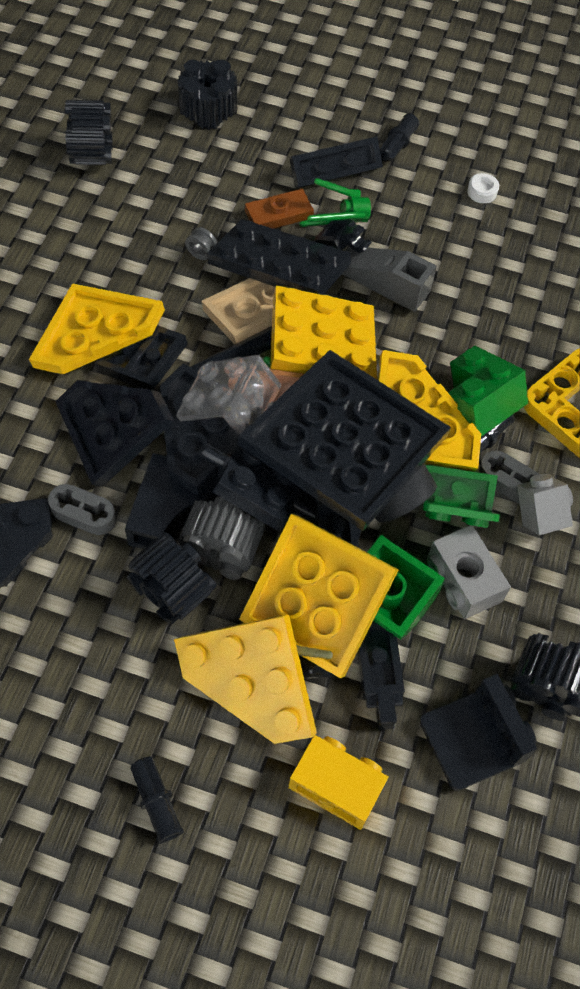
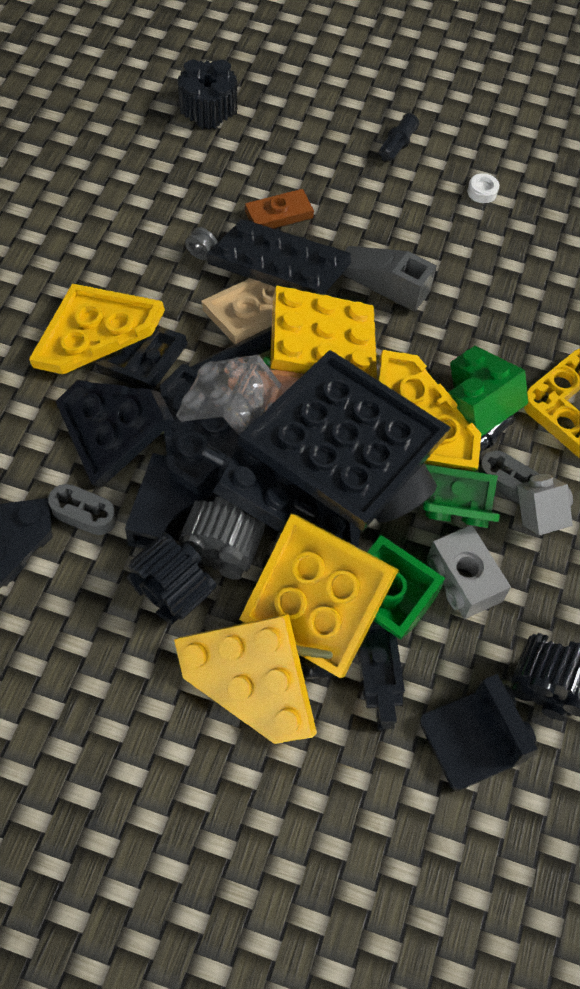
(89, 132): black brick -> none
(156, 800): black axle -> none
(336, 161): black plate -> none
(338, 780): yellow brick -> none
(343, 234): black plate -> none
(352, 208): green plant -> none

